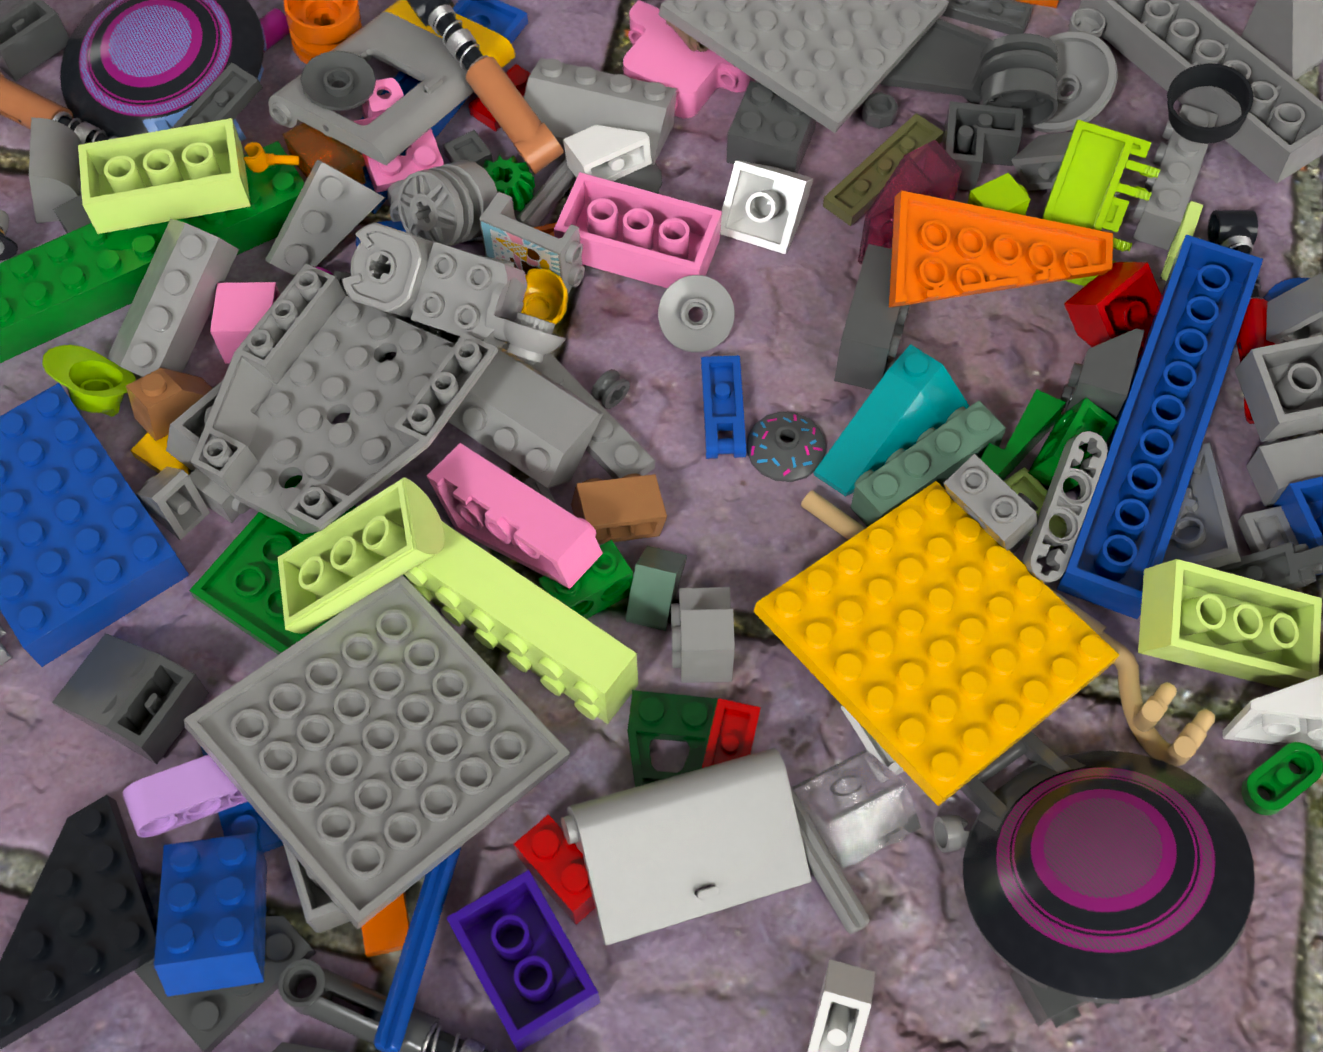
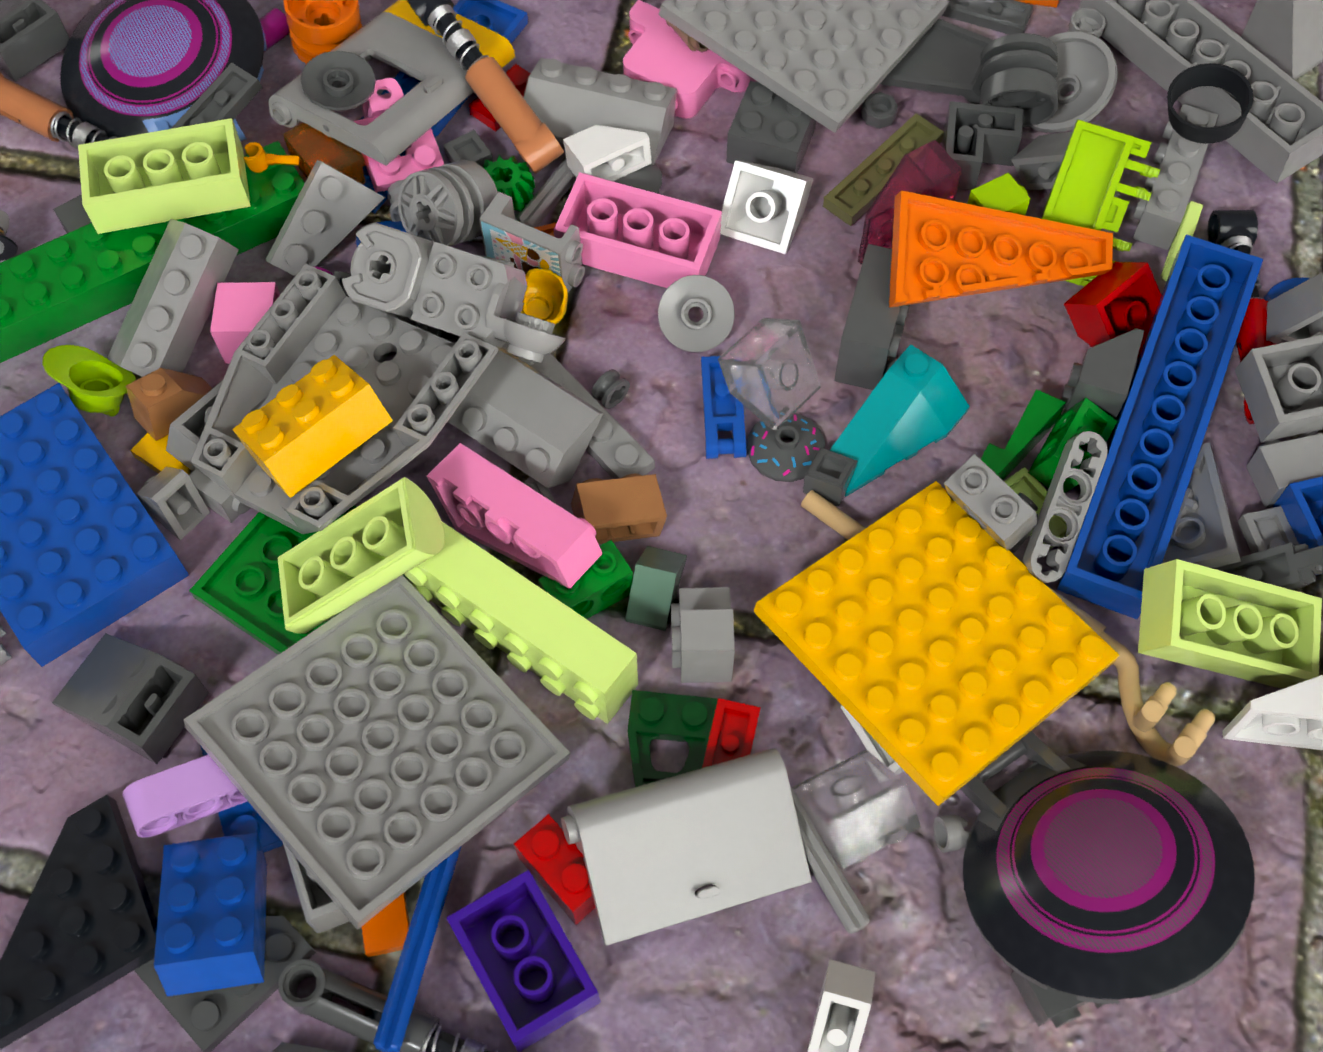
(53, 167): light grey brick -> none
(312, 424): none -> yellow brick
(771, 370): none -> clear slope
(829, 475): none -> dark grey slope
(932, 459): sand green brick -> none
(1279, 780): green plate -> none

